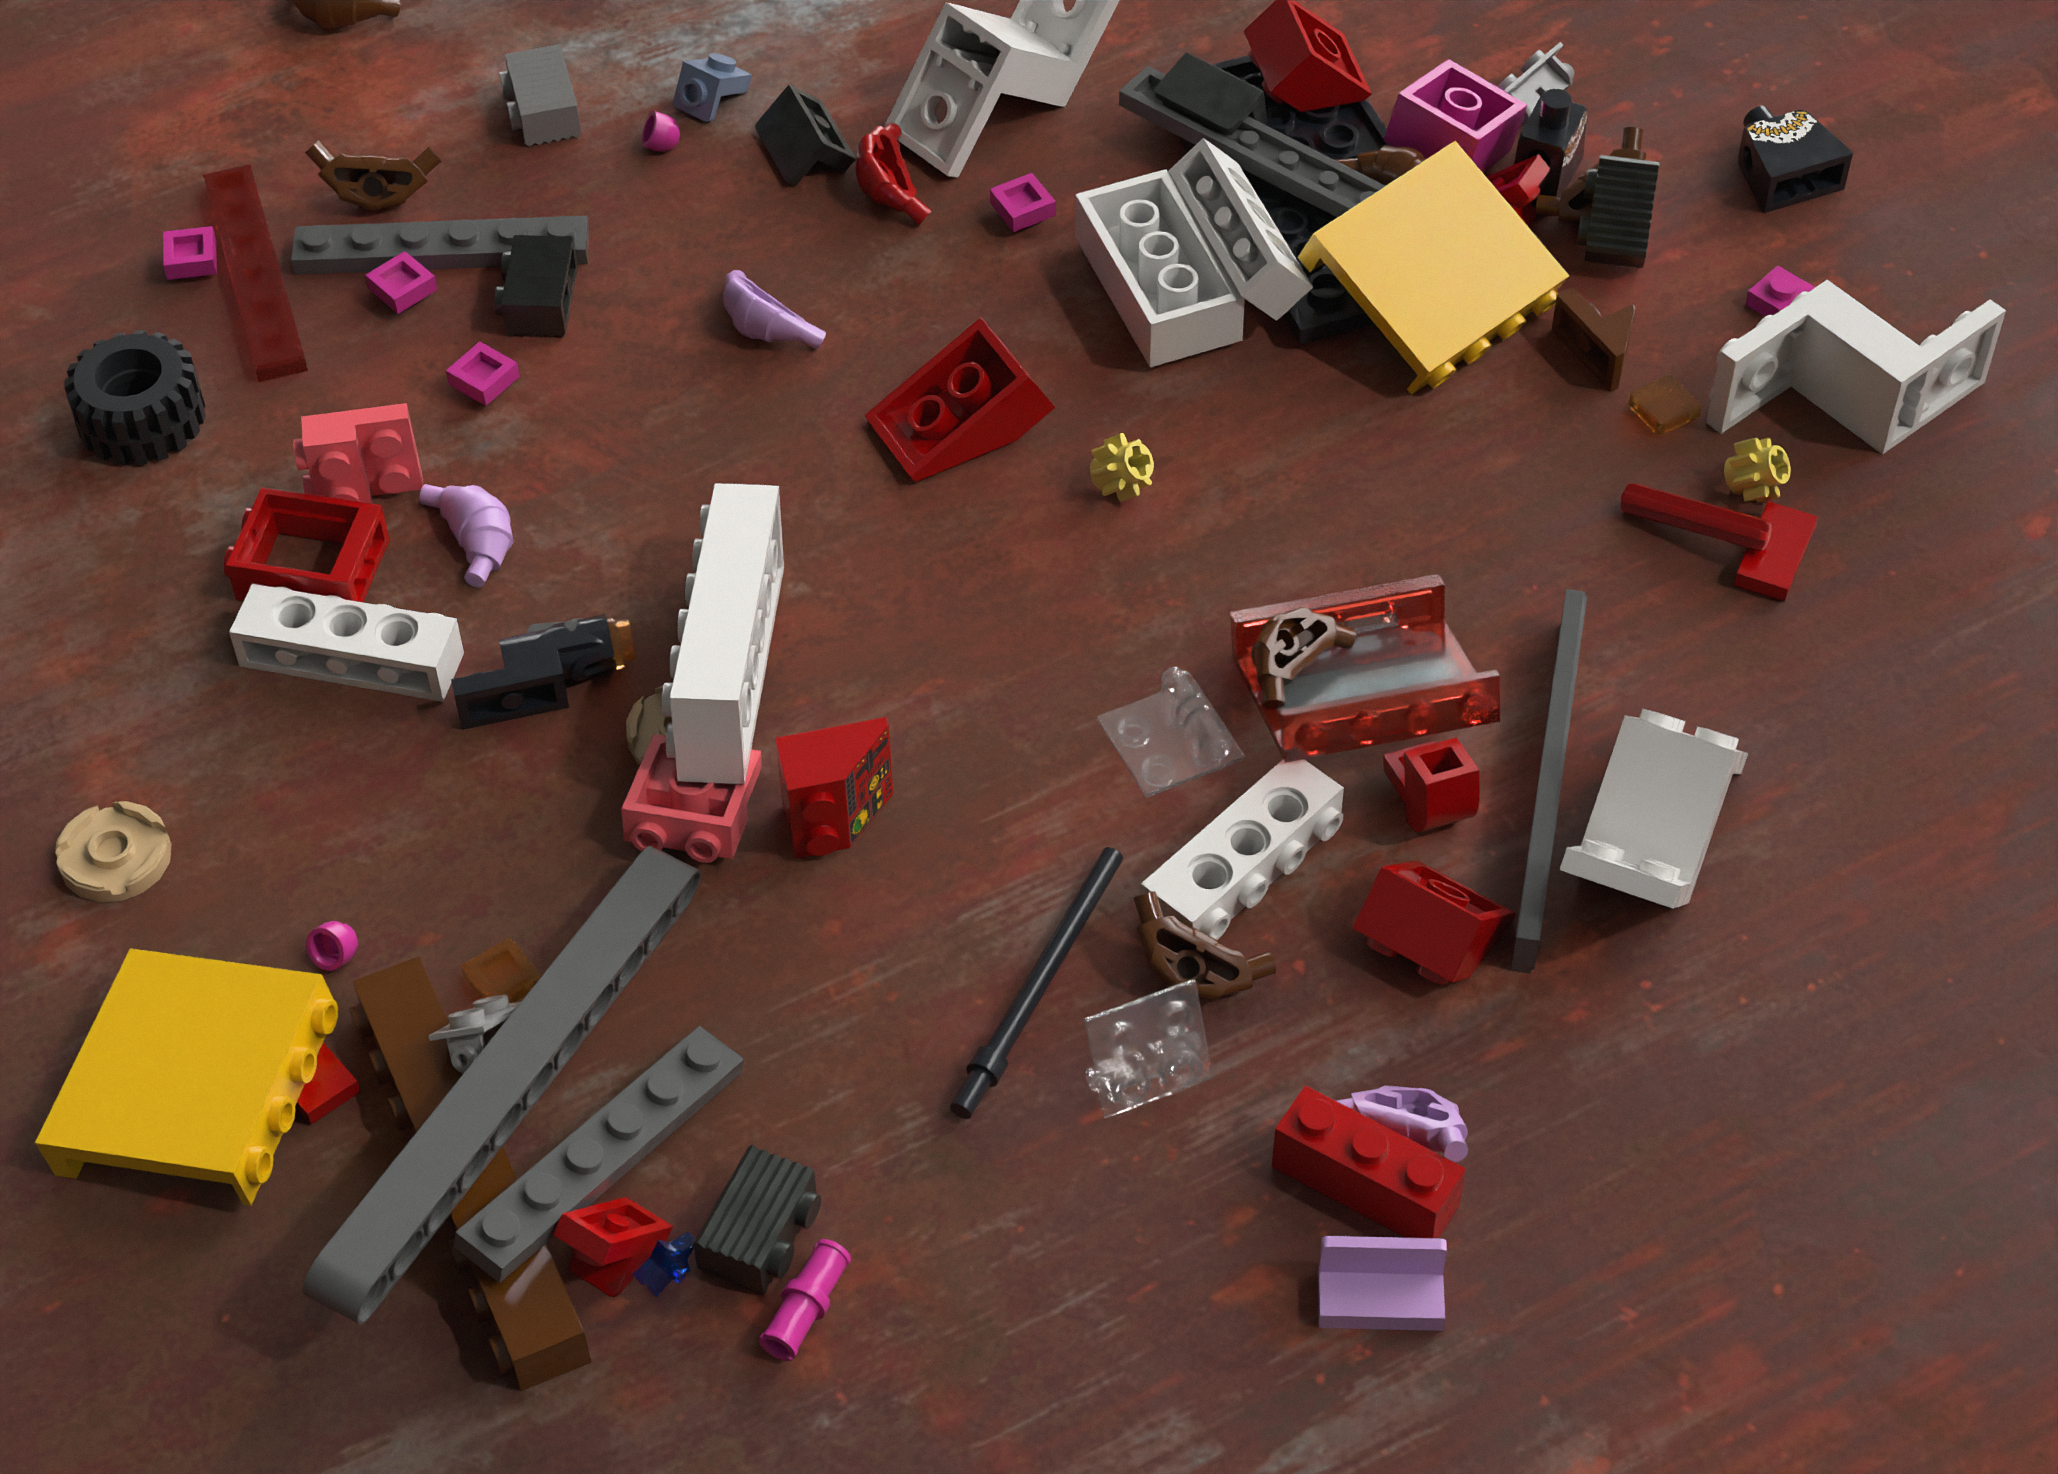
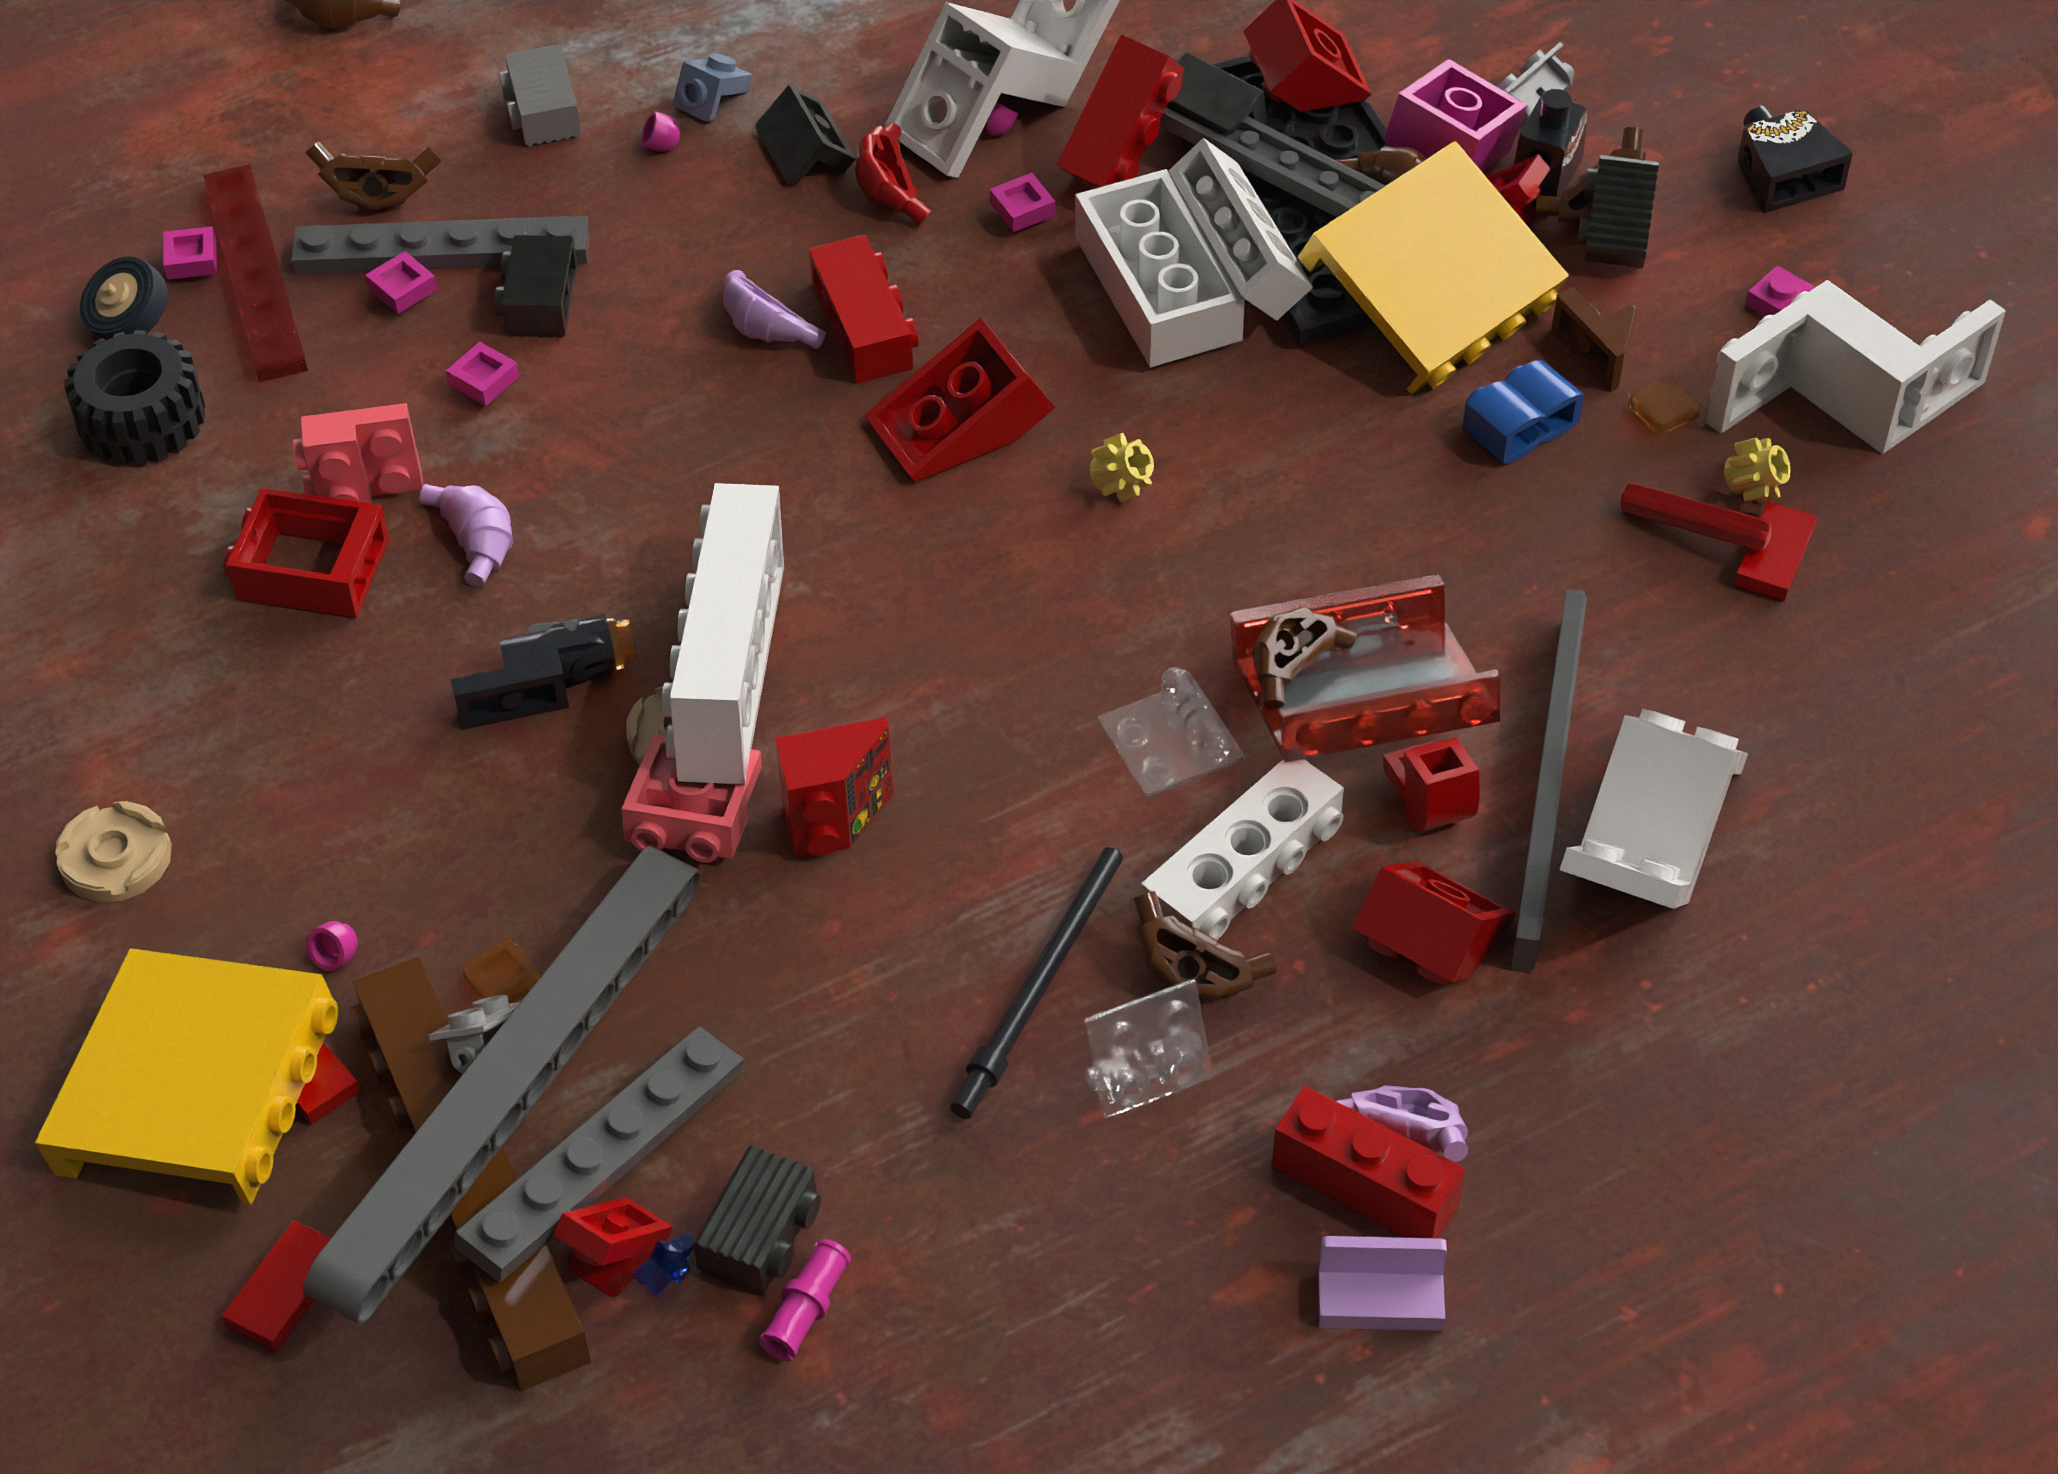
(123, 298): none -> black wheel
(273, 1295): none -> red tile
(347, 642): white brick -> none
(863, 308): none -> red brick
(1000, 120): none -> dark pink hinge
(1121, 114): none -> red brick
(1522, 411): none -> blue brick

